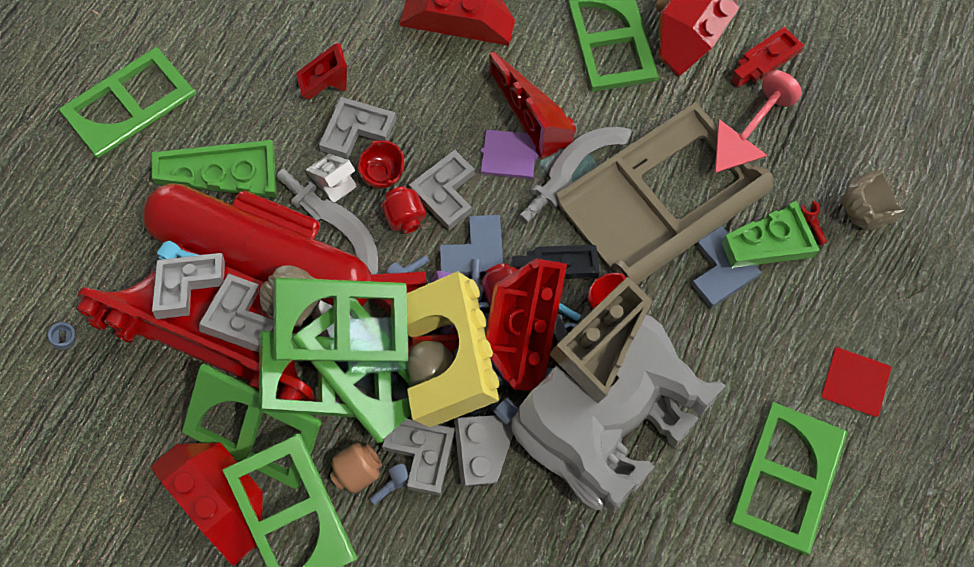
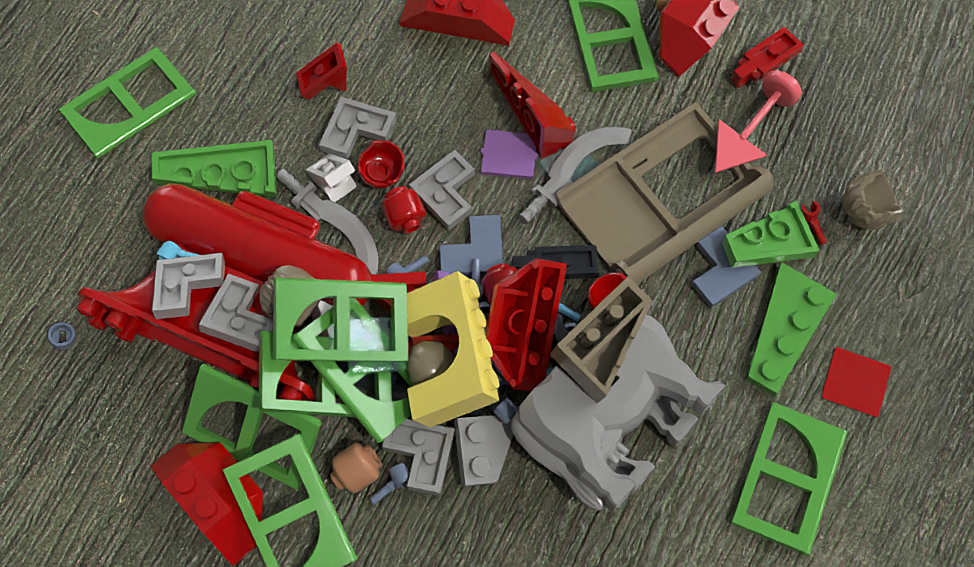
(789, 322): none -> bright green wing

